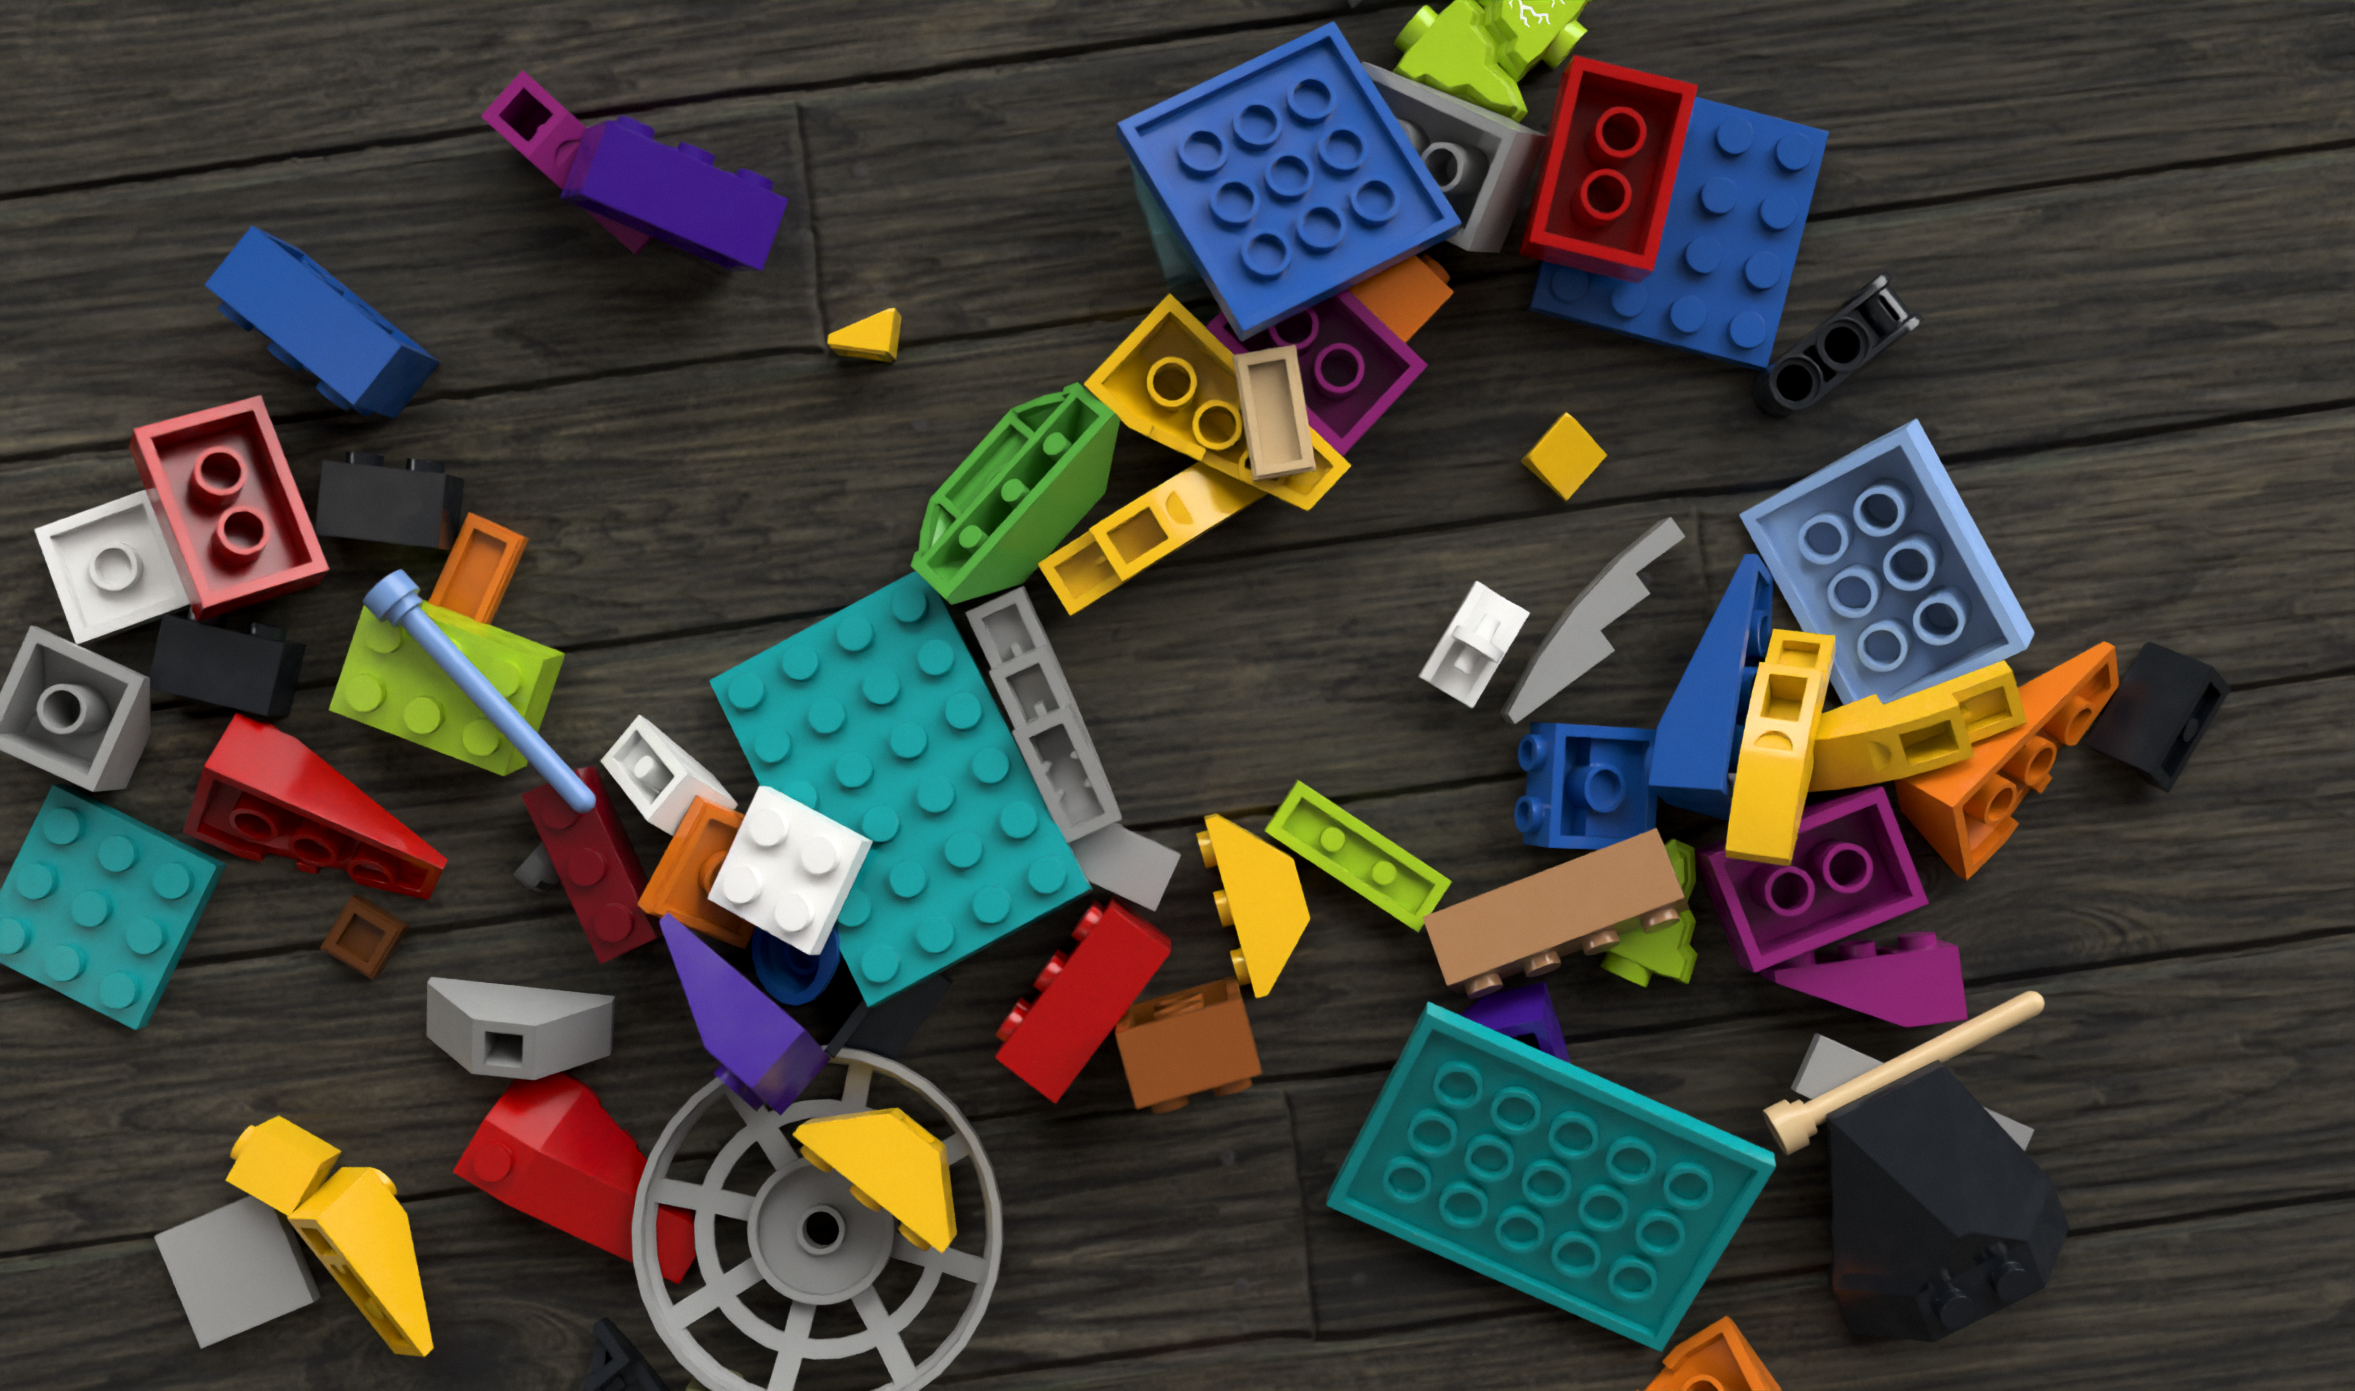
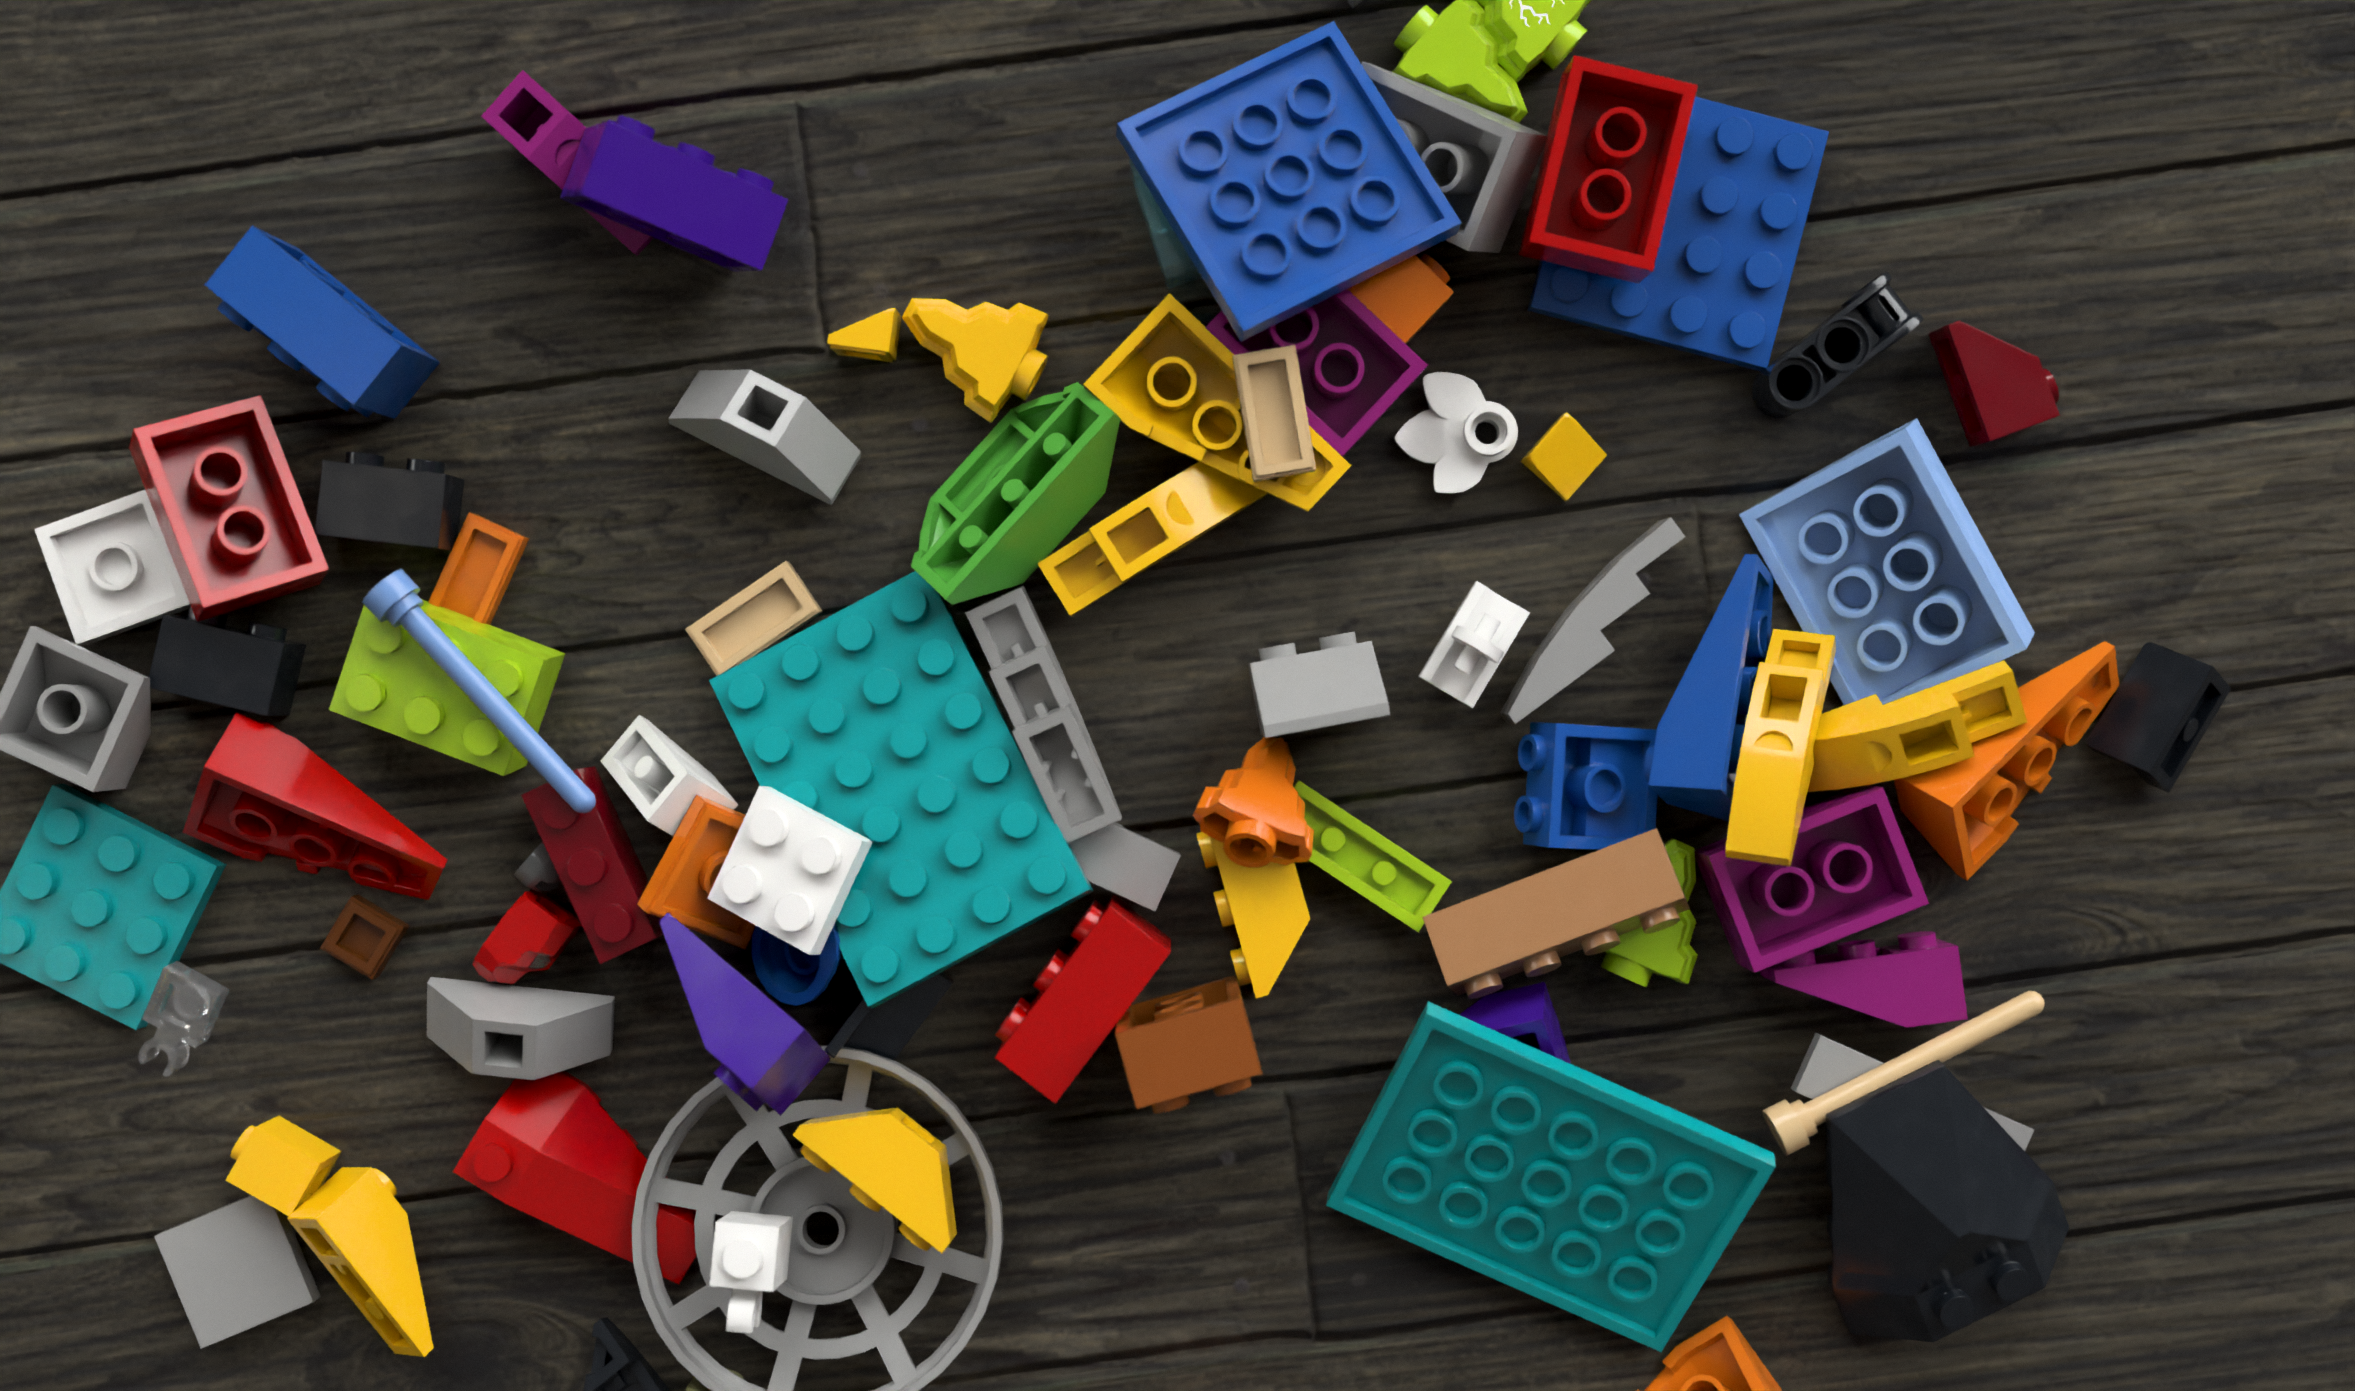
(183, 1011): none -> clear plate
(526, 939): none -> red rock
(750, 1258): none -> white brick
(754, 619): none -> tan tile
(768, 430): none -> light grey slope
(982, 348): none -> yellow rock
(1258, 809): none -> orange rock
(1317, 686): none -> light grey slope
(1448, 435): none -> white plate
(1993, 383): none -> dark red slope

